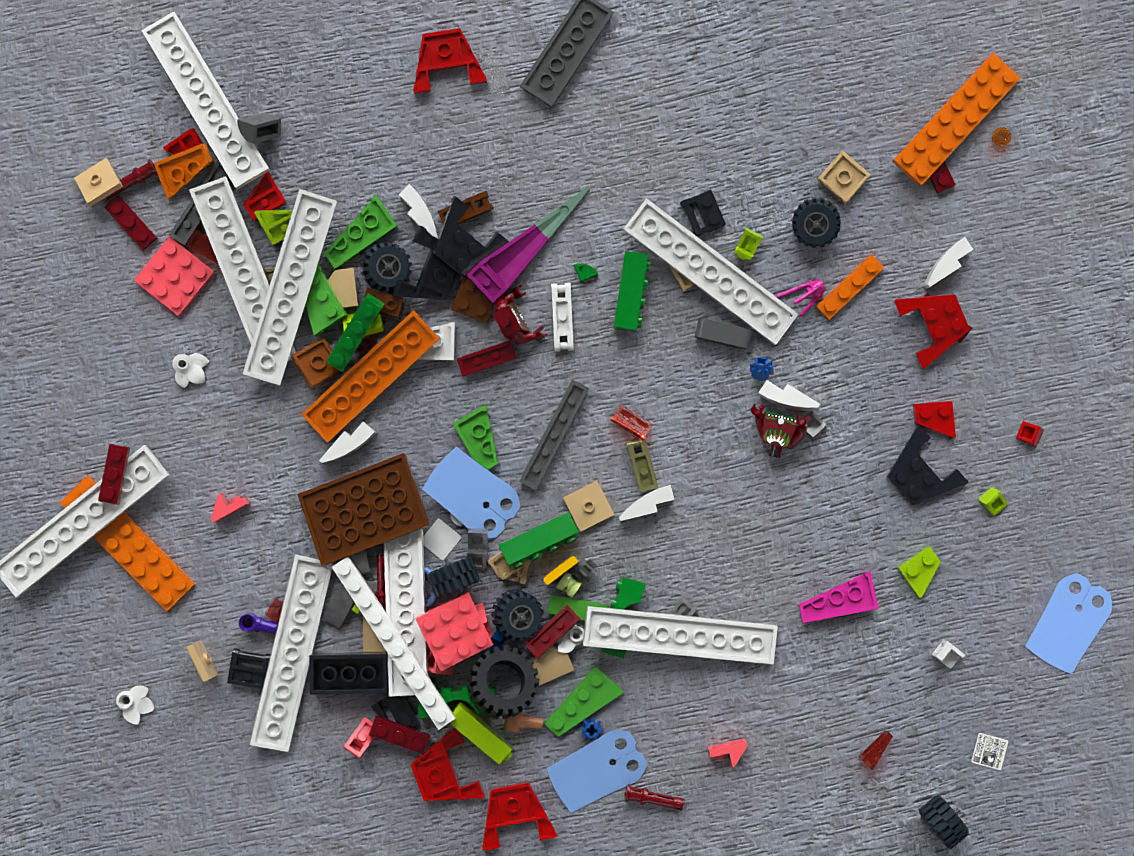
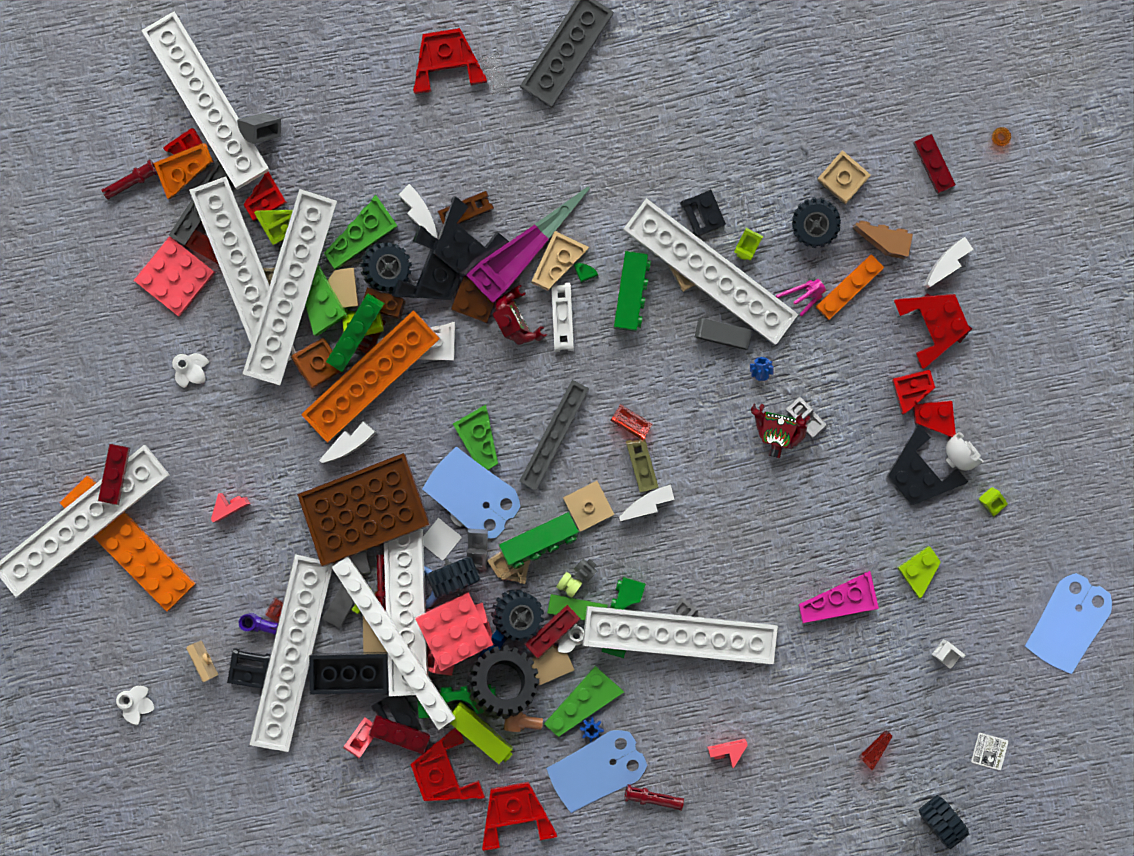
(98, 182): tan plate -> none
(130, 222): dark red plate -> none
(486, 358): dark red plate -> none
(557, 260): none -> tan wing
(559, 570): yellow tile -> none
(788, 398): white slope -> none
(890, 242): none -> medium nougat slope
(912, 389): none -> red wing
(956, 119): orange plate -> none
(962, 453): none -> white cylinder
(1029, 433): red slope -> none

